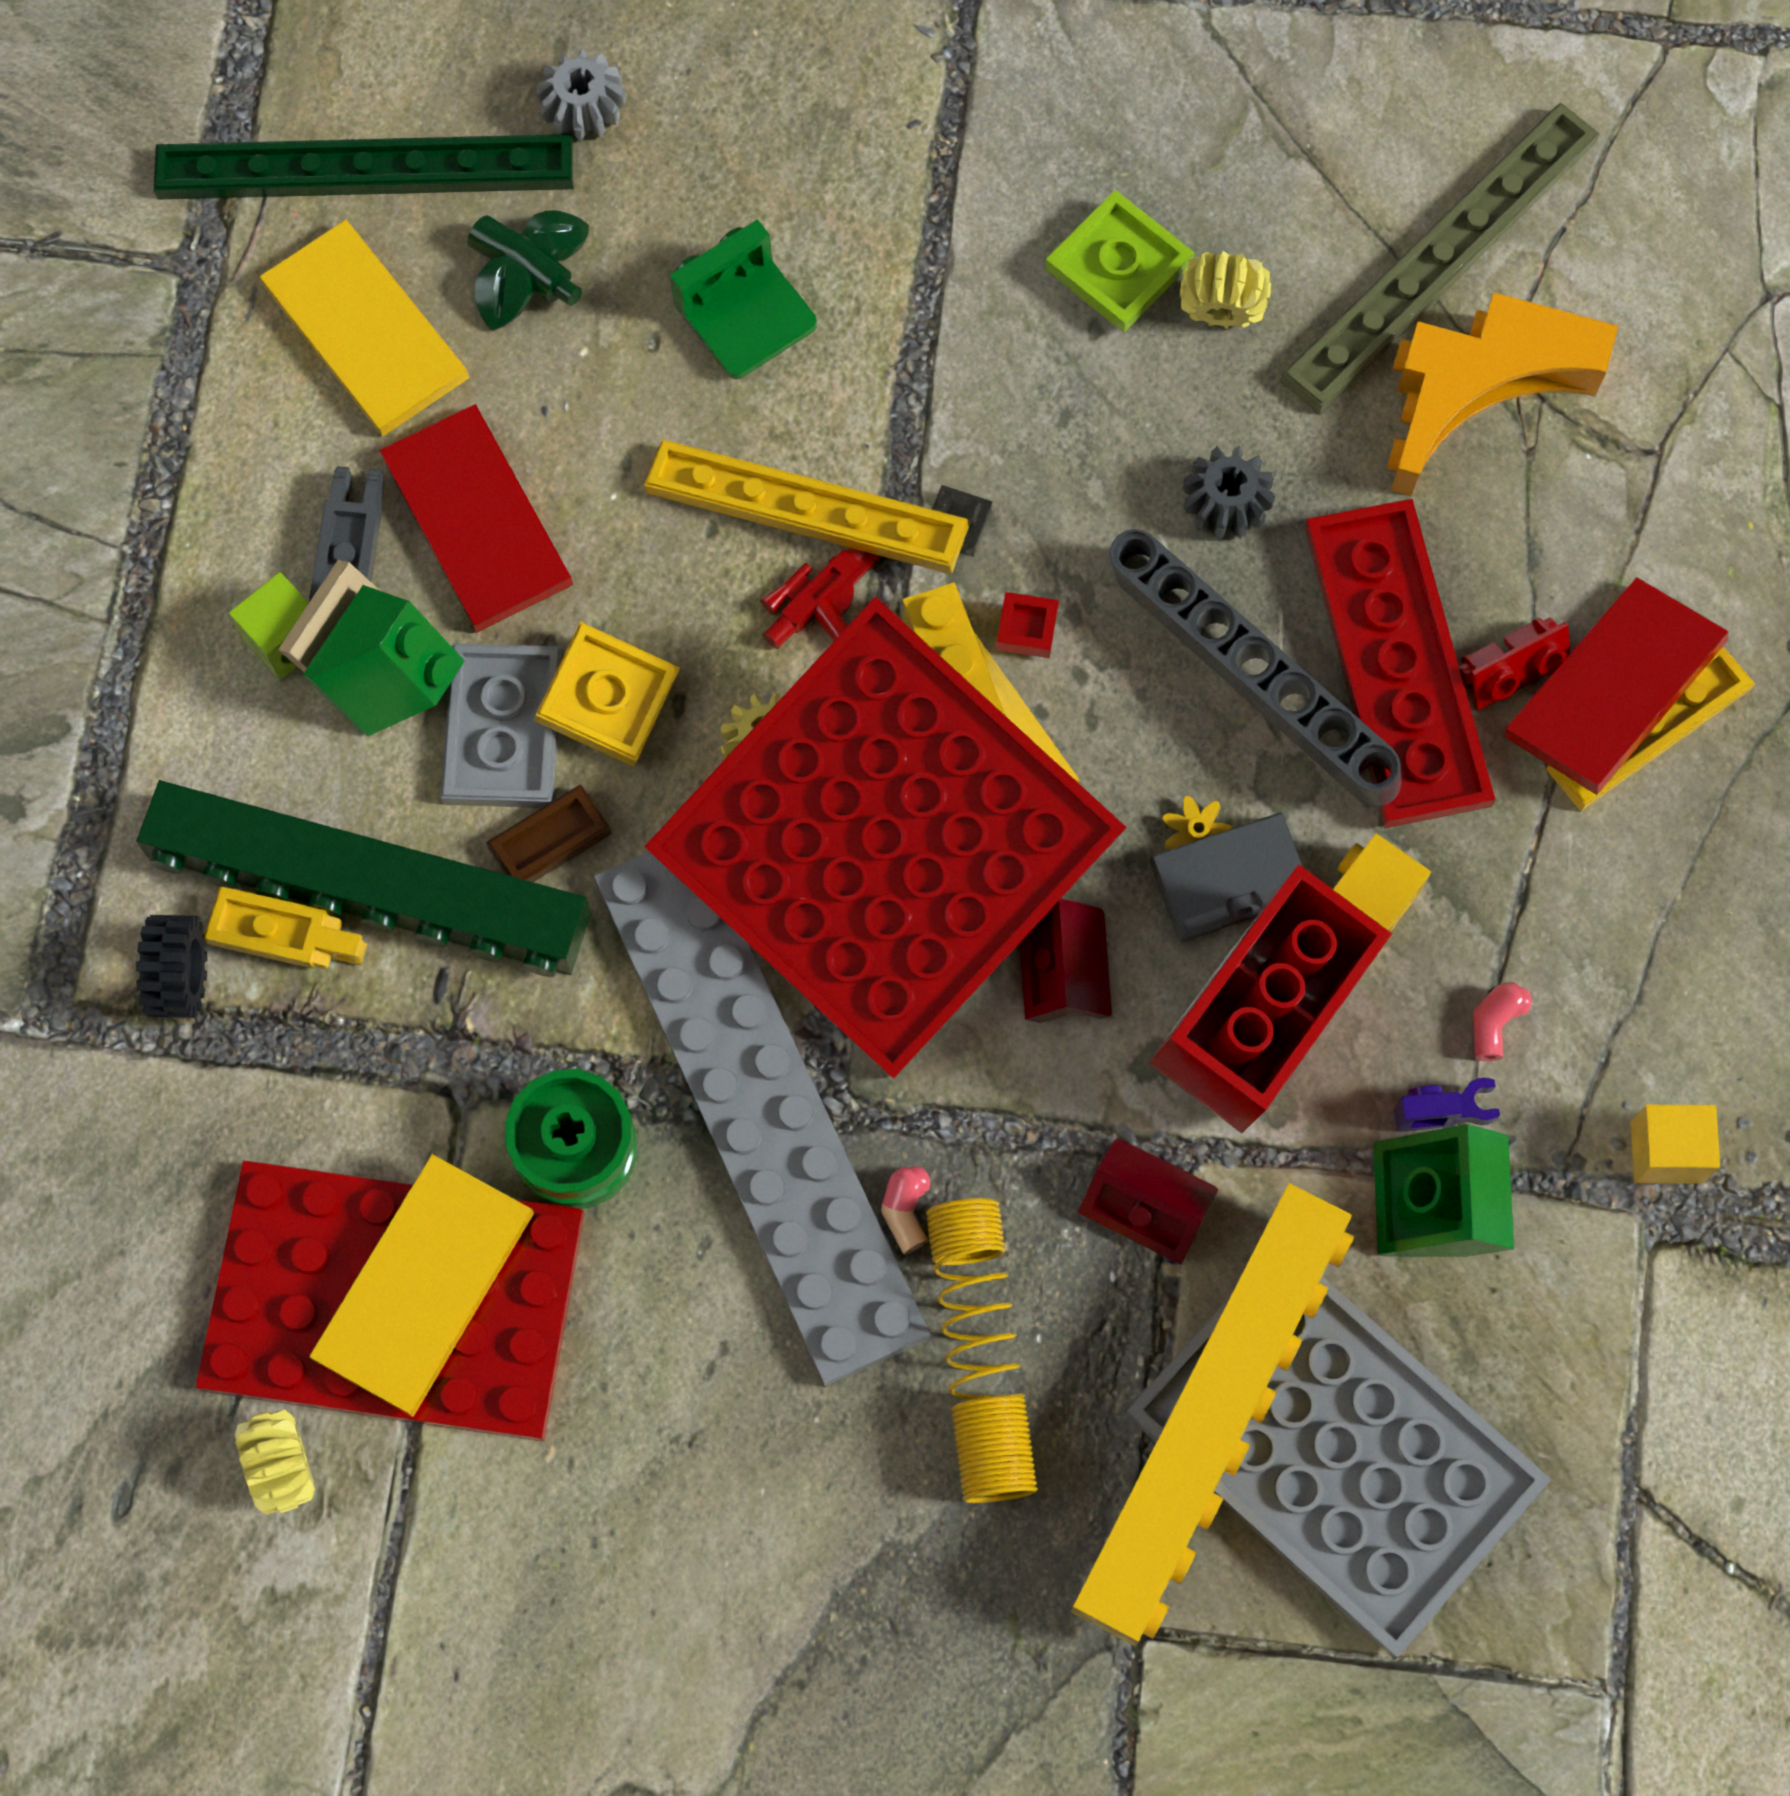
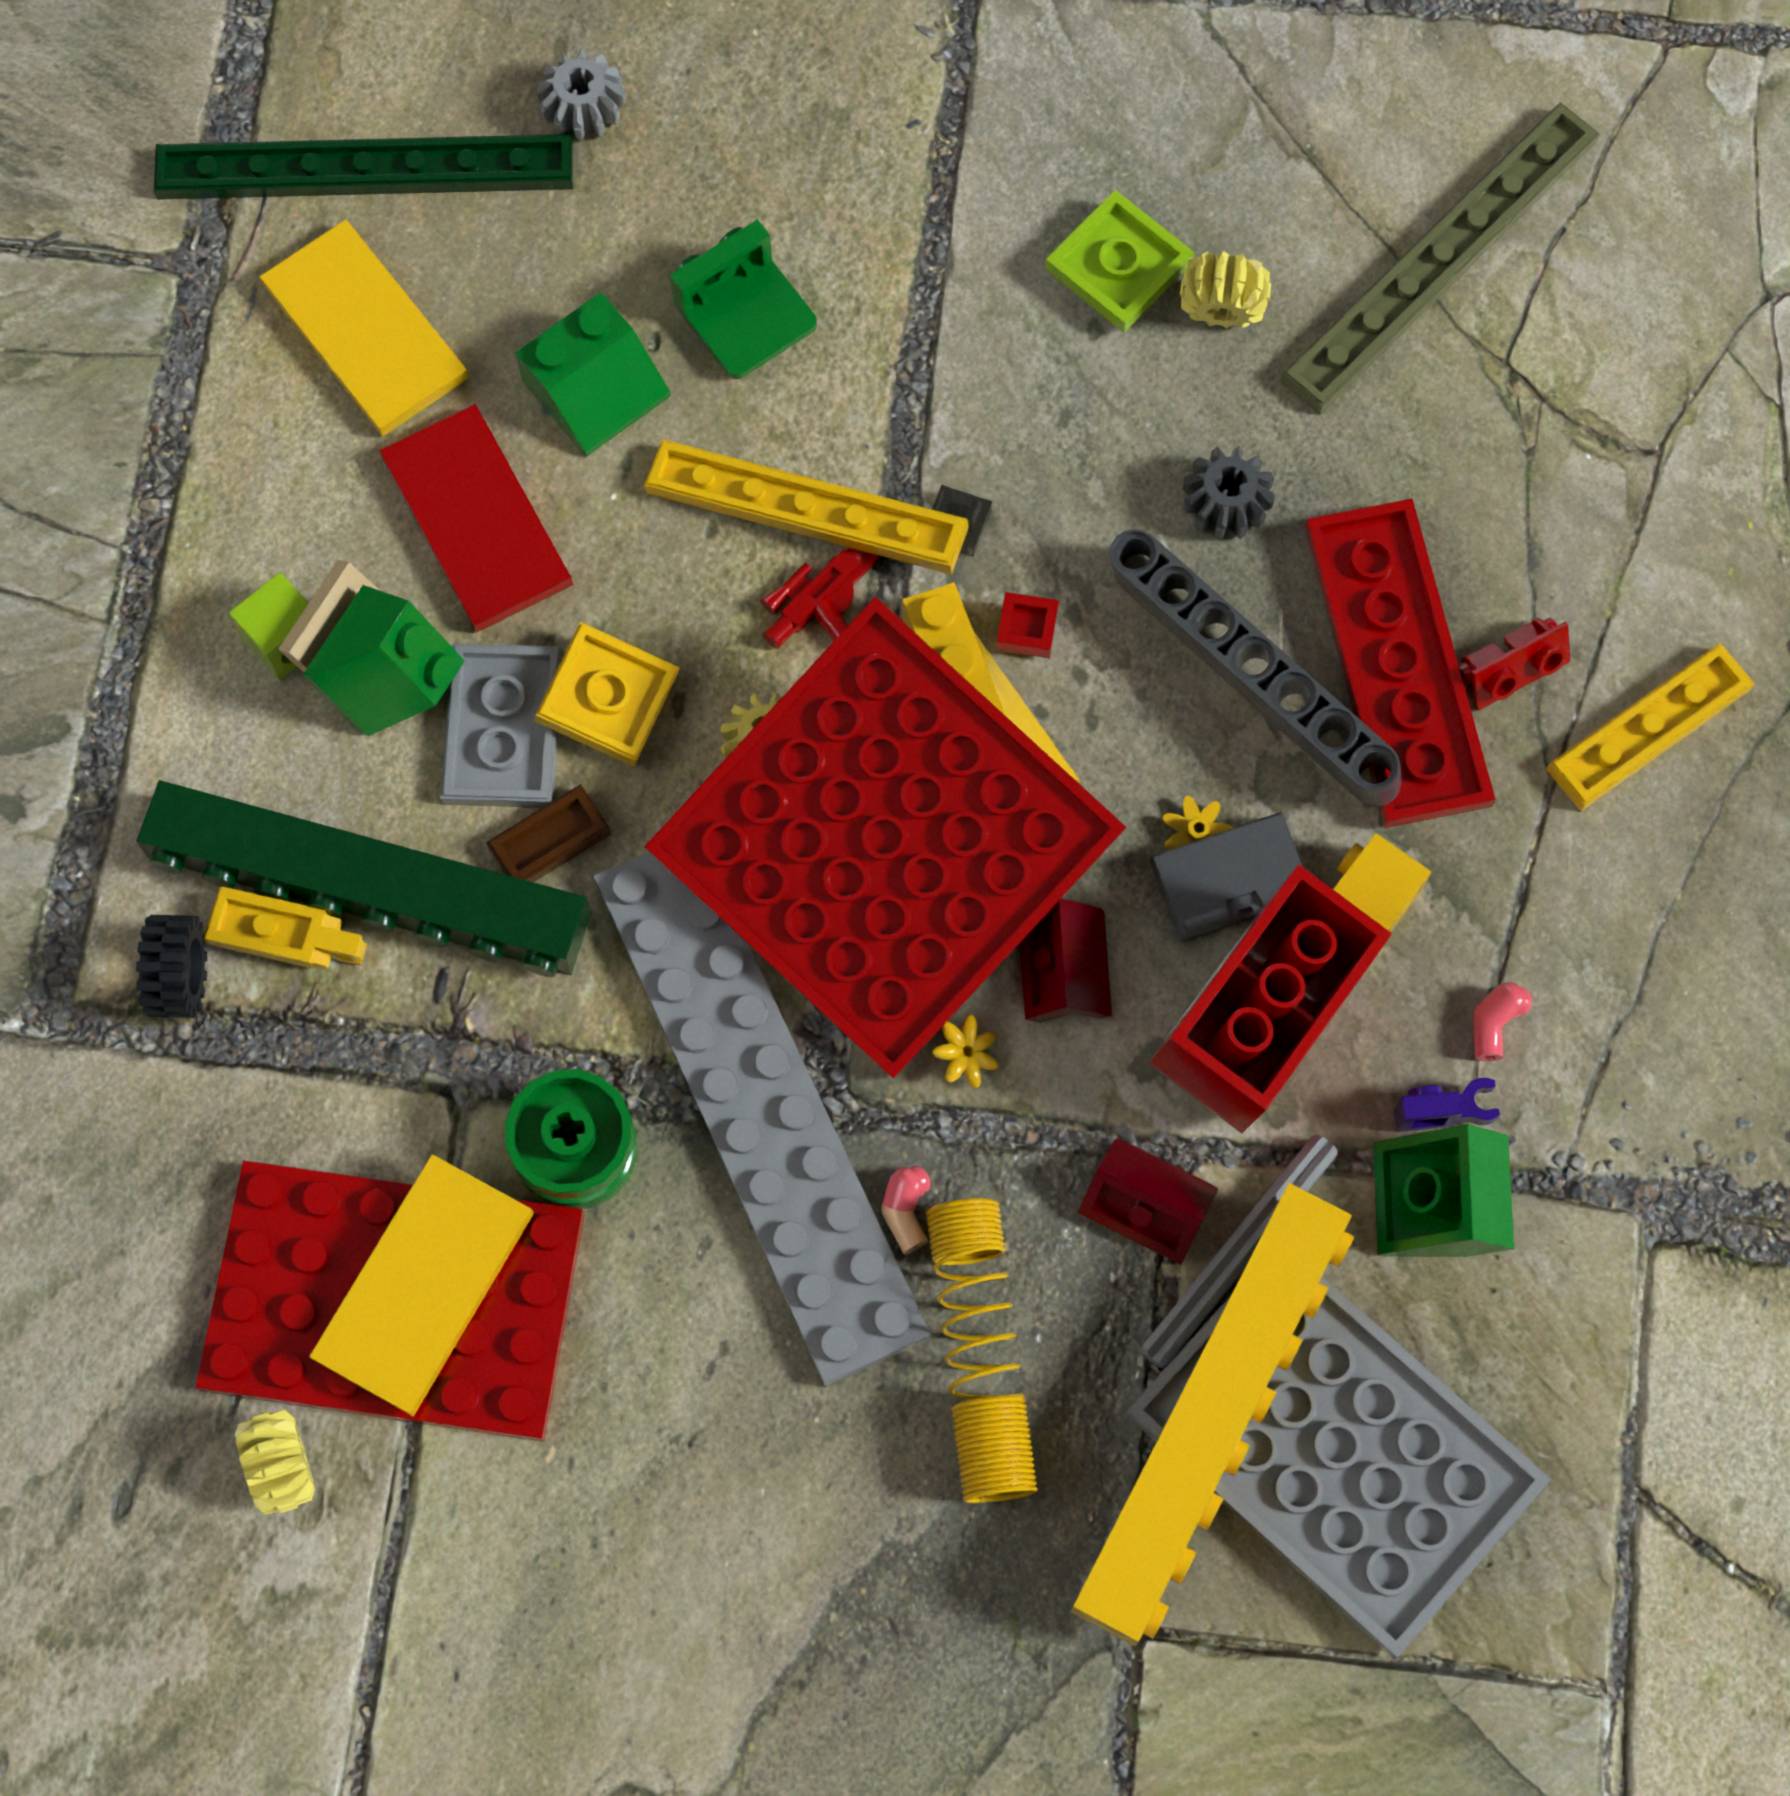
(349, 528): dark grey hinge -> none
(525, 263): dark green plant -> none
(592, 374): none -> green slope
(966, 1051): none -> yellow plant
(1233, 1256): none -> light grey axle
(1508, 354): light orange arch -> none
(1616, 685): red tile -> none
(1675, 1144): yellow piece -> none

